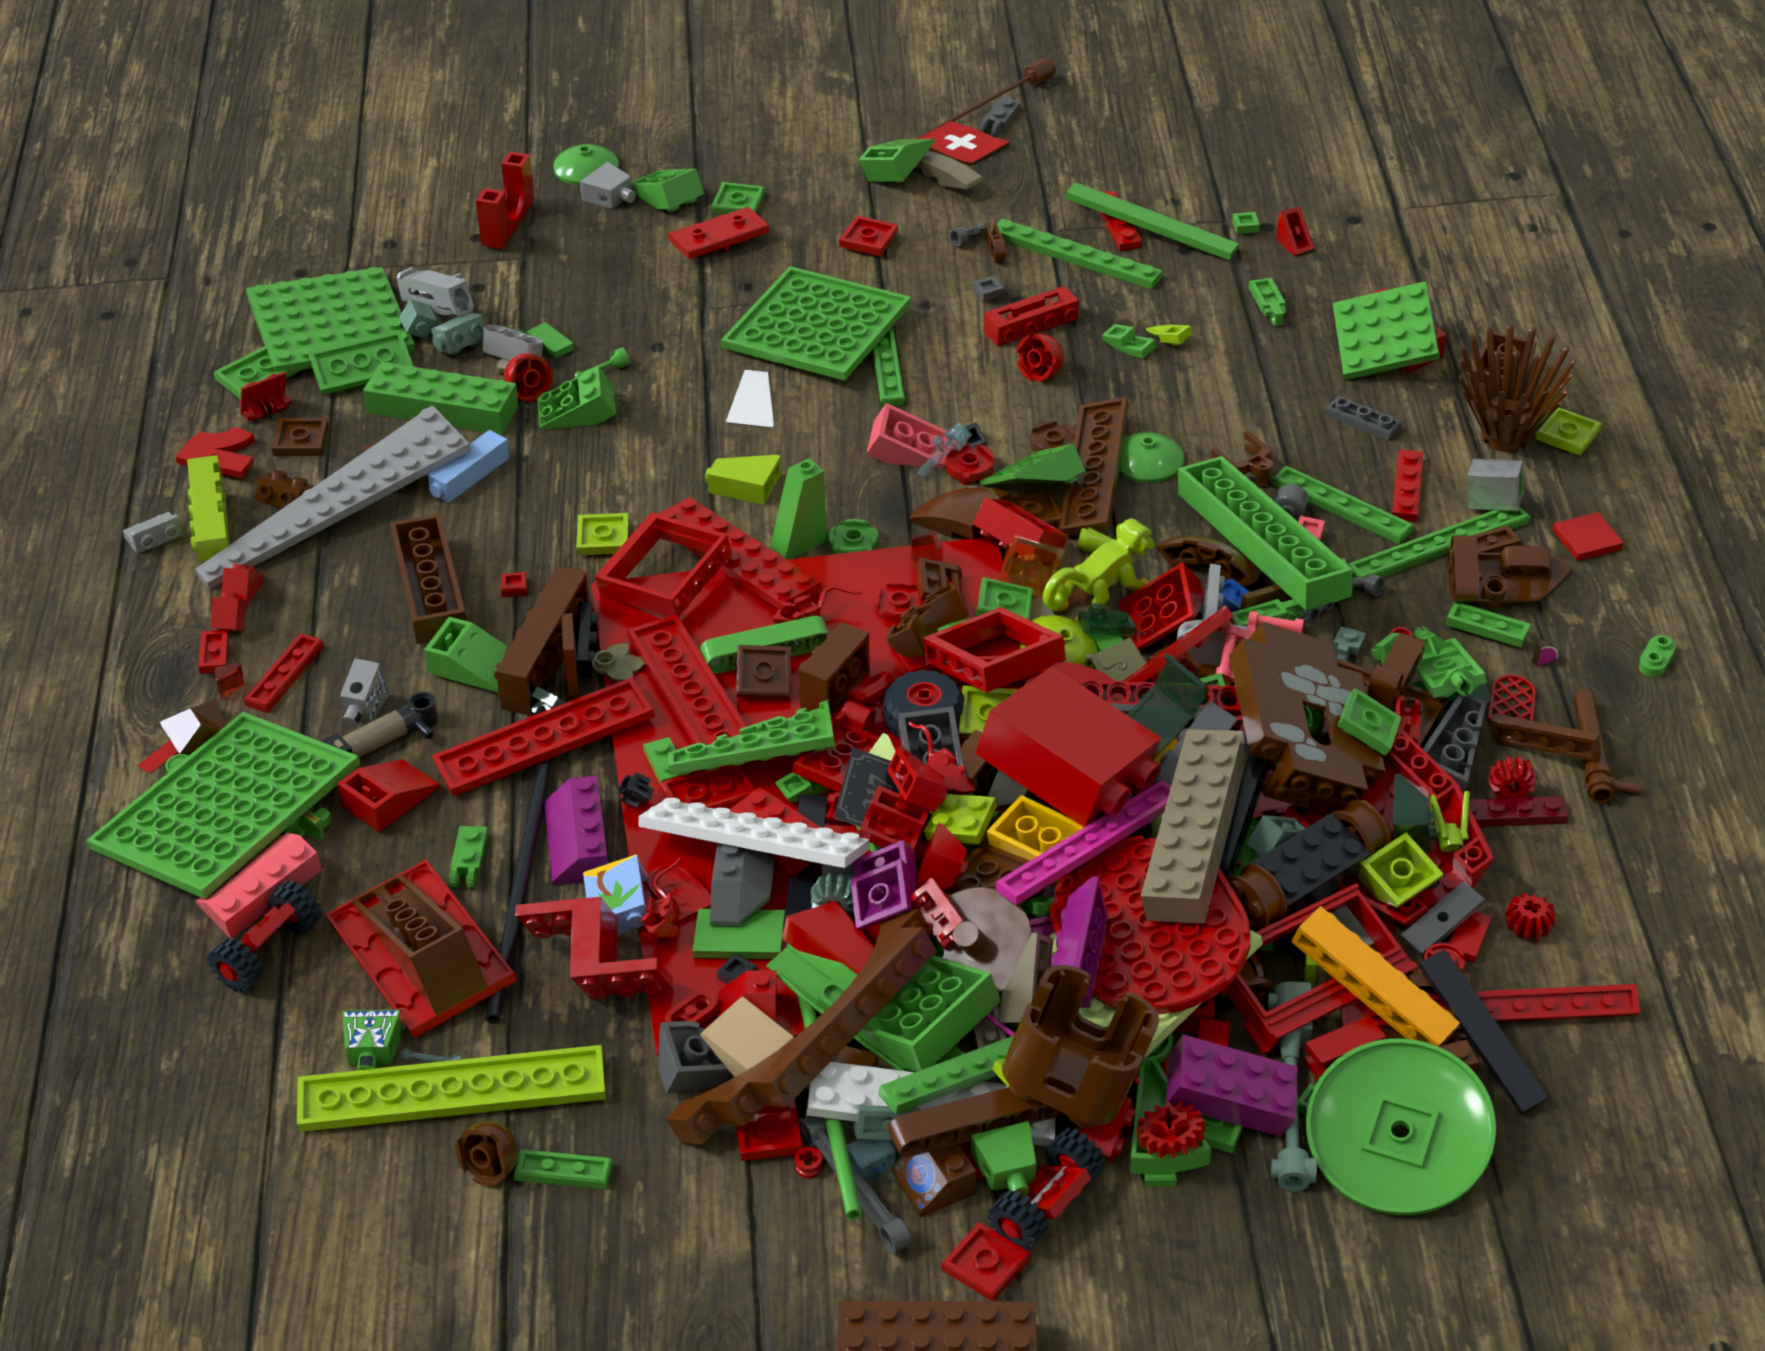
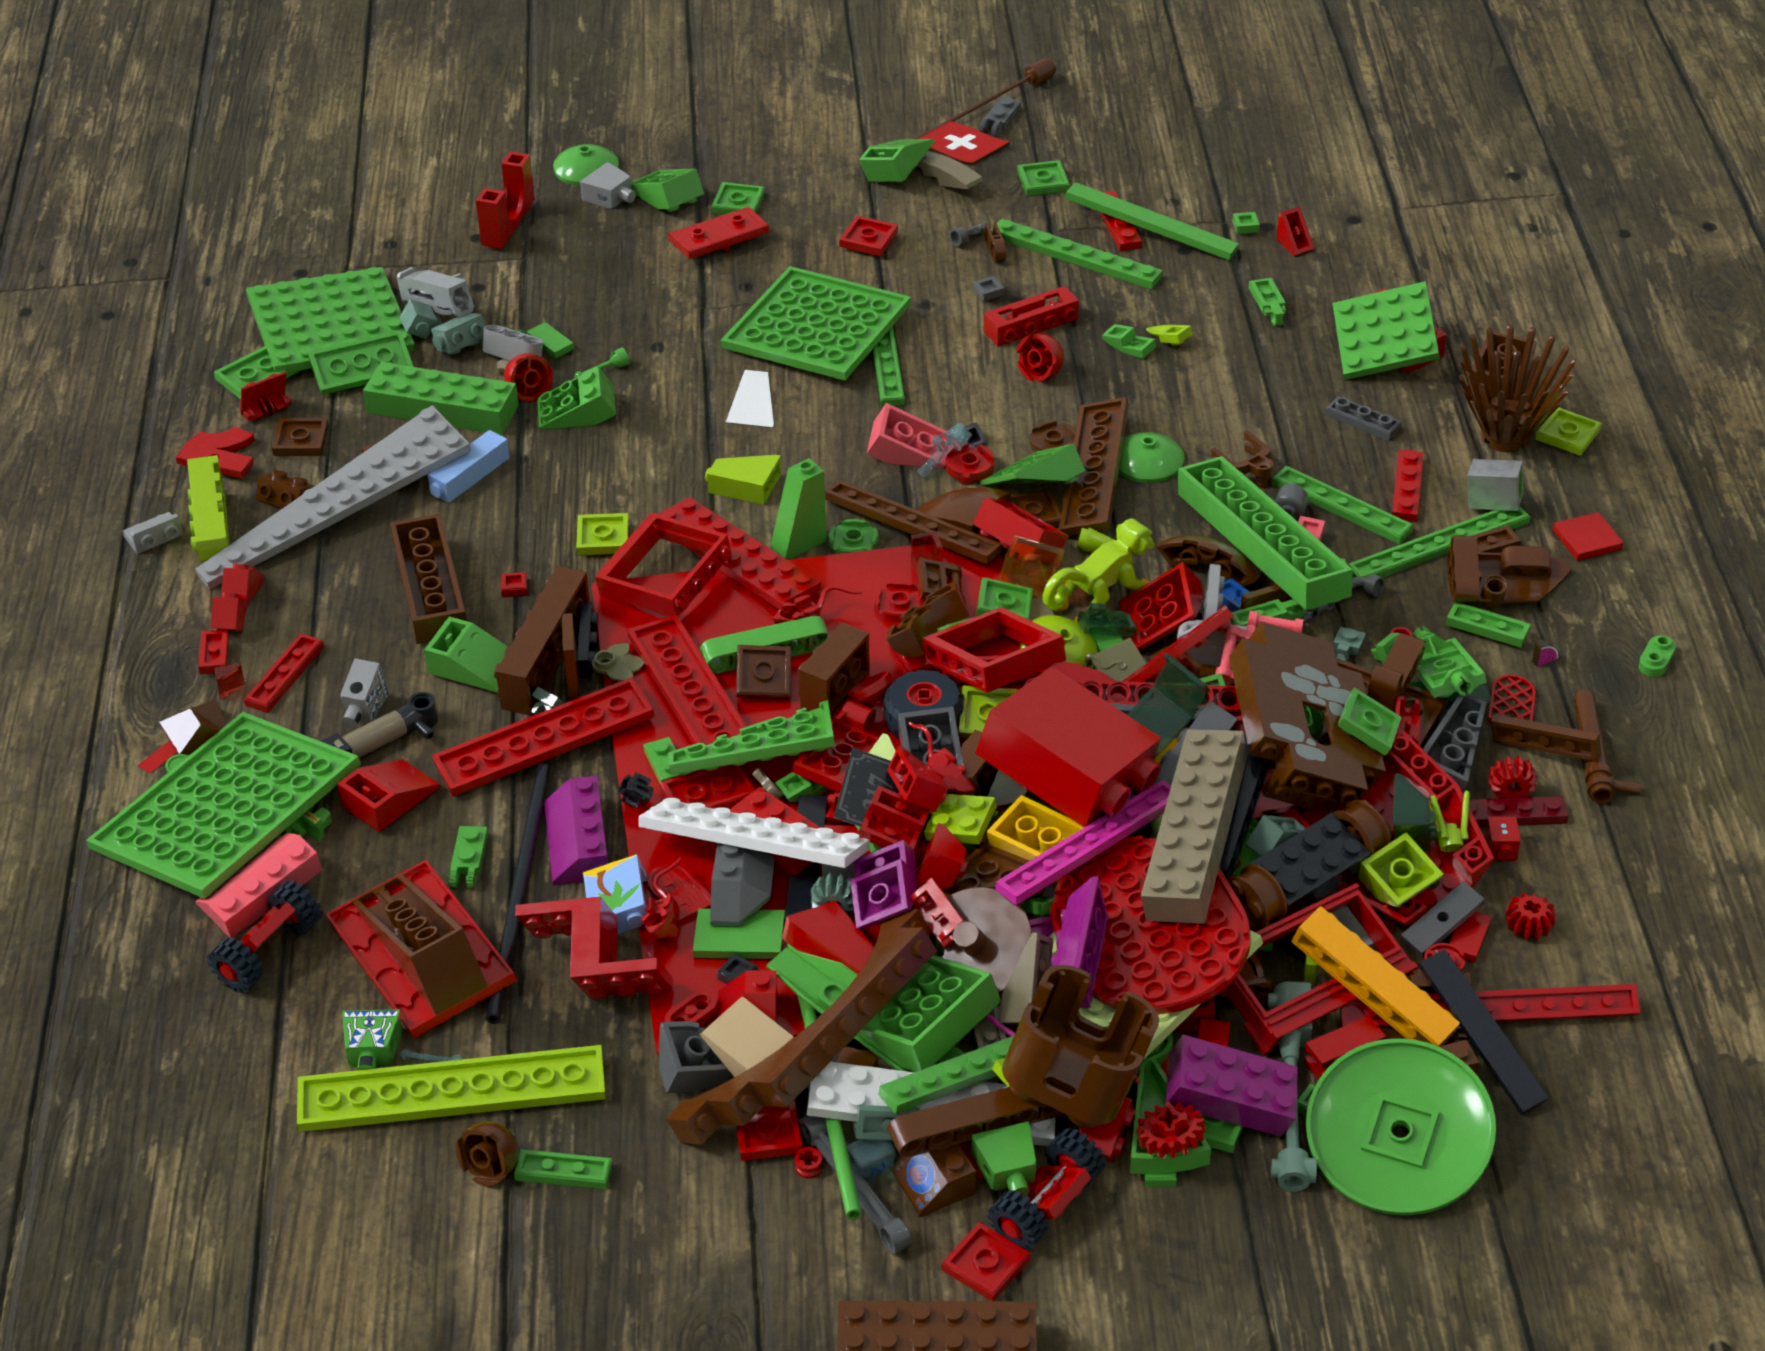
(767, 783): none -> dark tan piece
(913, 521): none -> reddish brown plate
(1043, 178): none -> bright green tile
(1503, 838): none -> red brick

